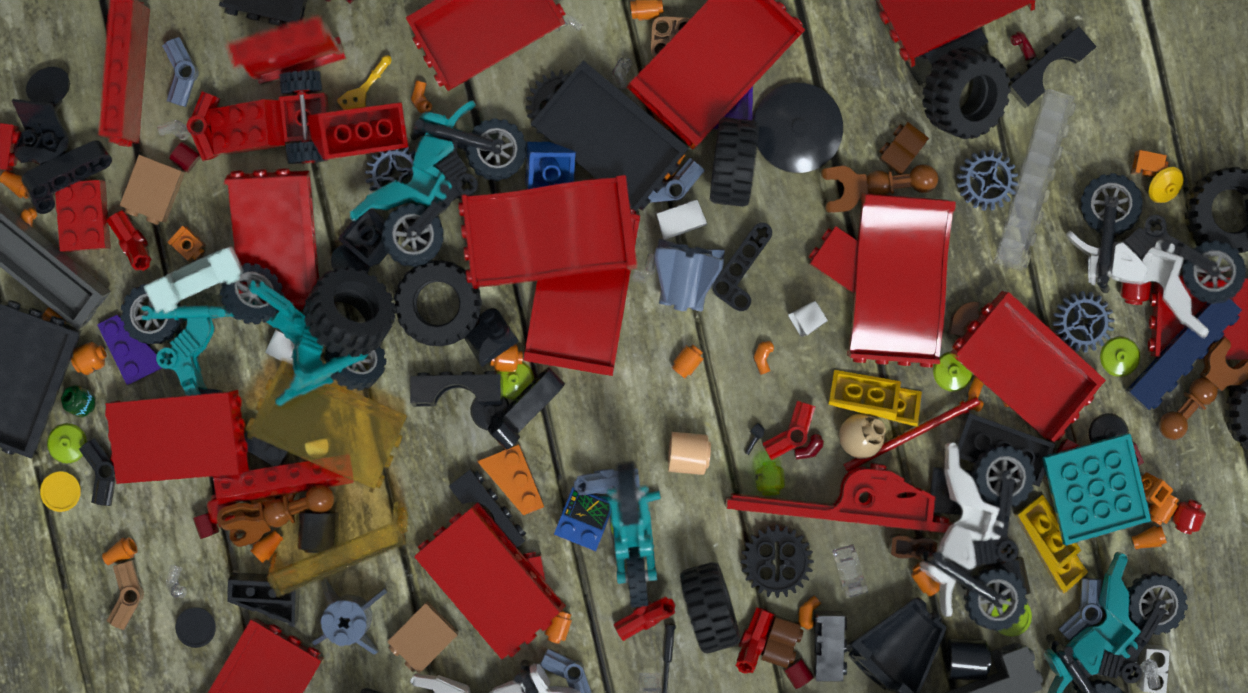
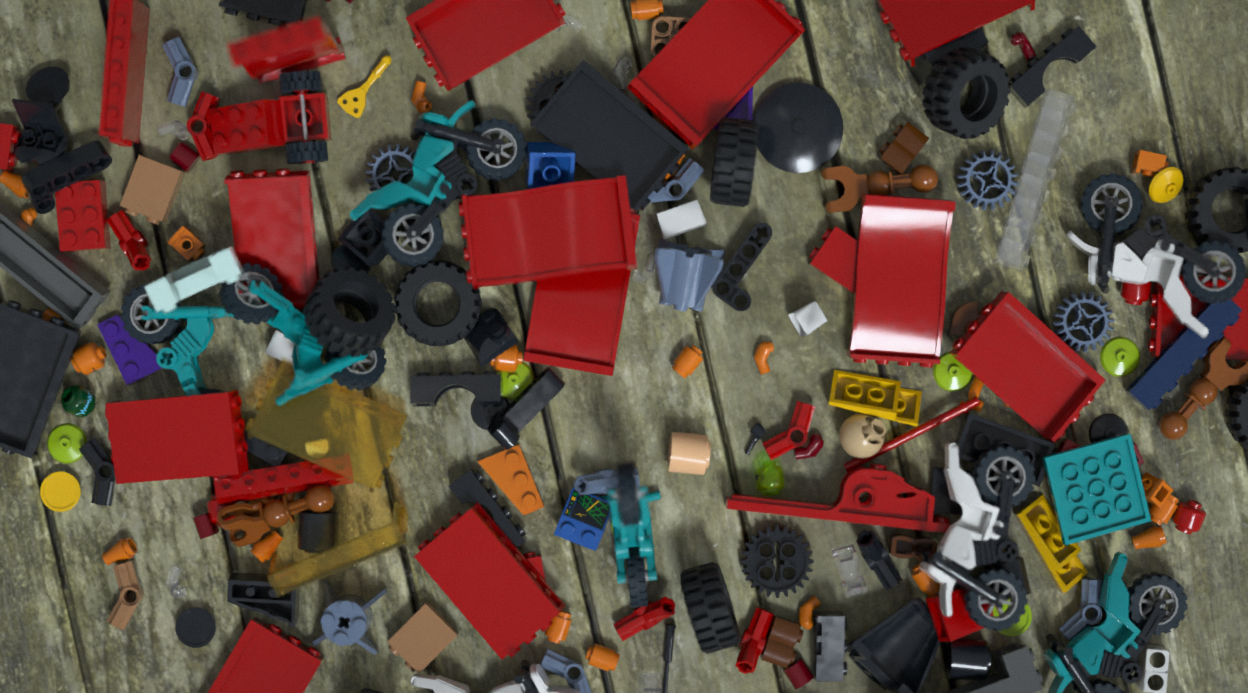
(358, 131): red slope -> none
(602, 657): none -> orange brick
(878, 559): none -> black piece
(957, 624): none -> red brick
(1151, 670): clear arm -> none

